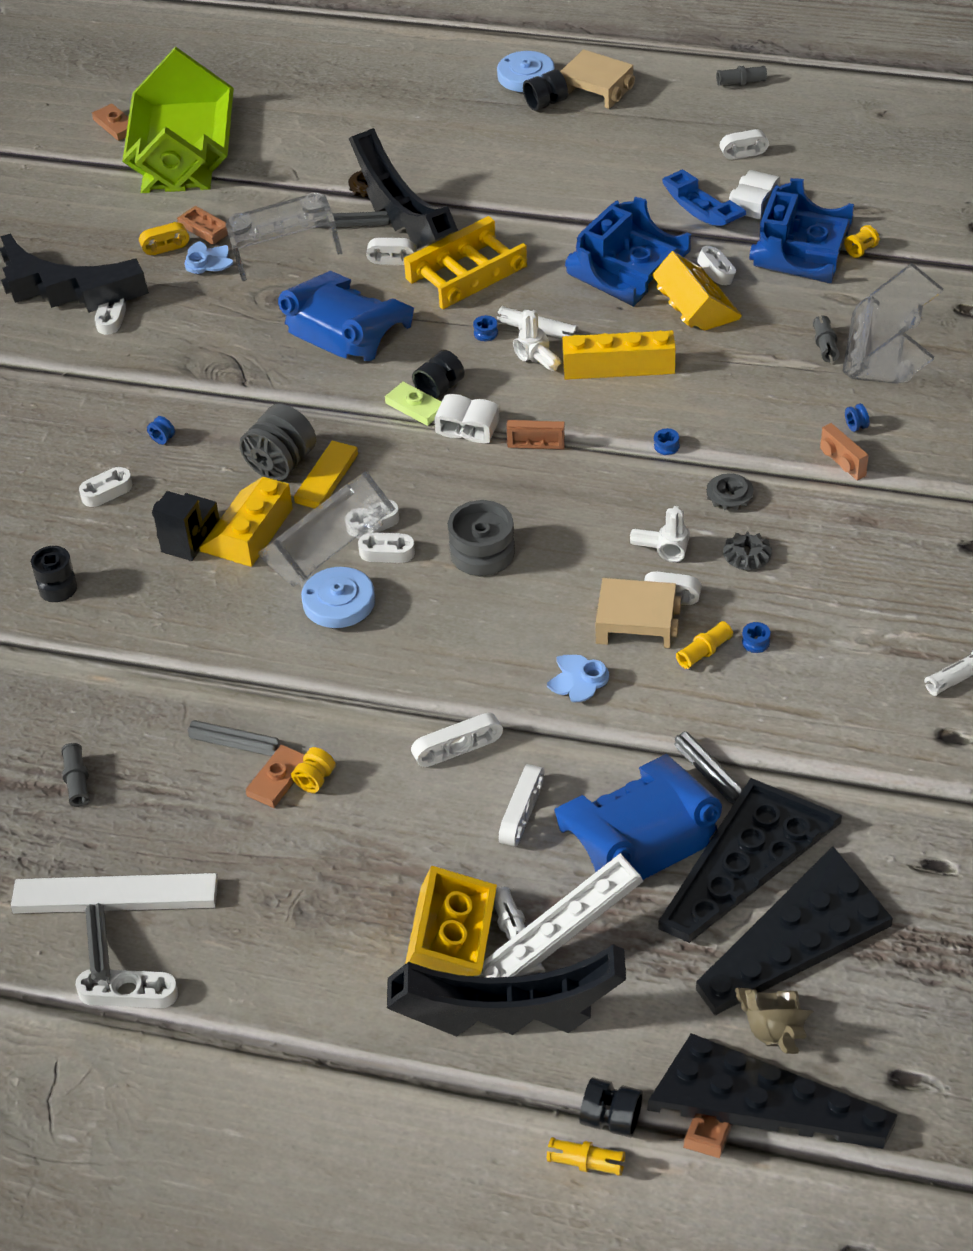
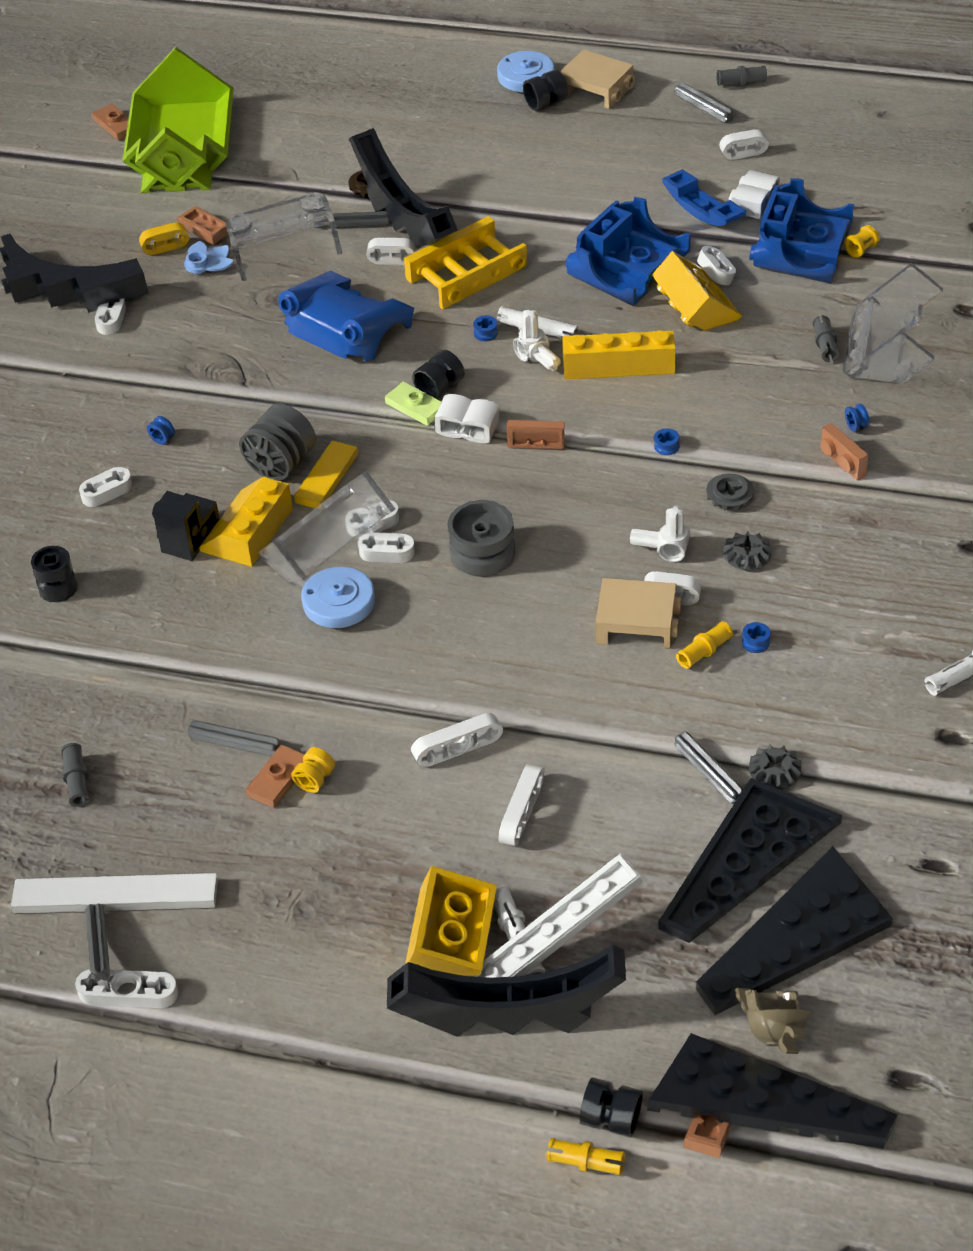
(578, 677): light blue plate -> none
(647, 820): blue piece -> none
(703, 102): none -> axle
(778, 778): none -> dark grey gear

